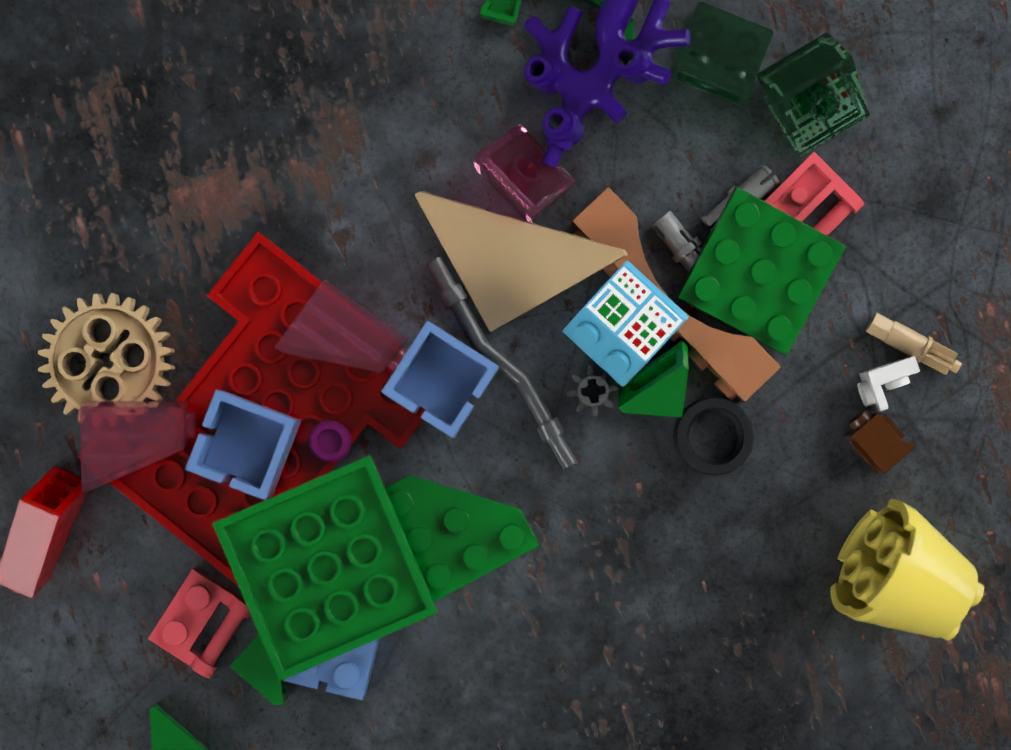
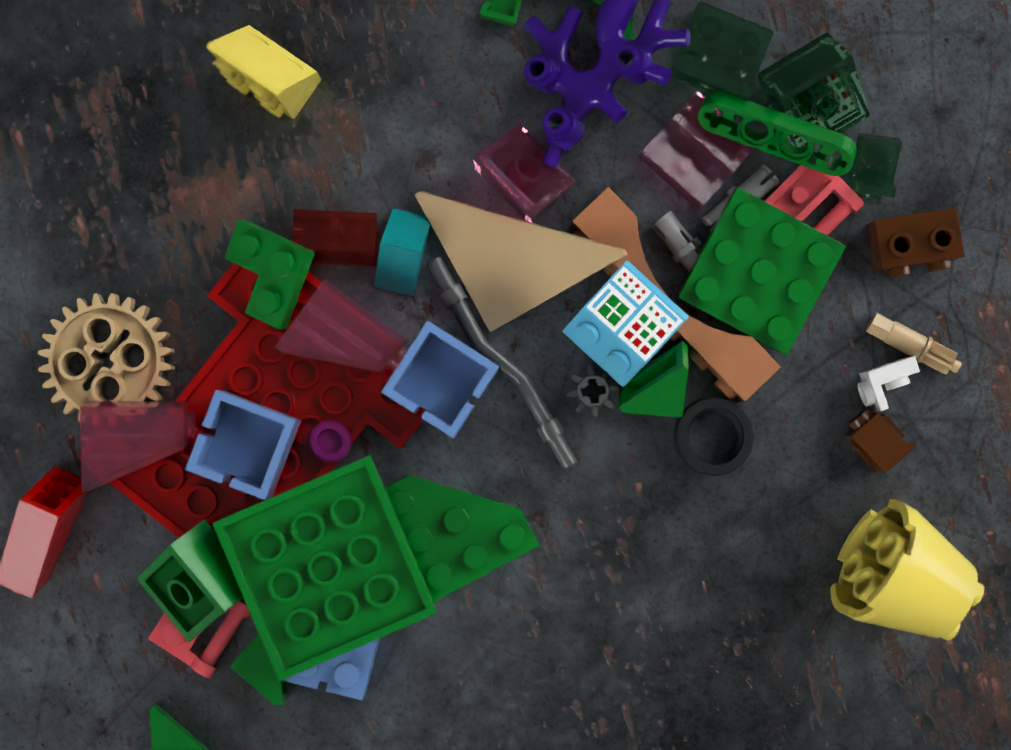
(192, 581): none -> green slope
(266, 69): none -> light yellow slope
(280, 271): none -> green plate
(337, 236): none -> clear red hinge
(401, 252): none -> teal slope
(692, 157): none -> clear pink slope
(779, 127): none -> green beam
(875, 166): none -> clear green bracket
(915, 241): none -> reddish brown brick

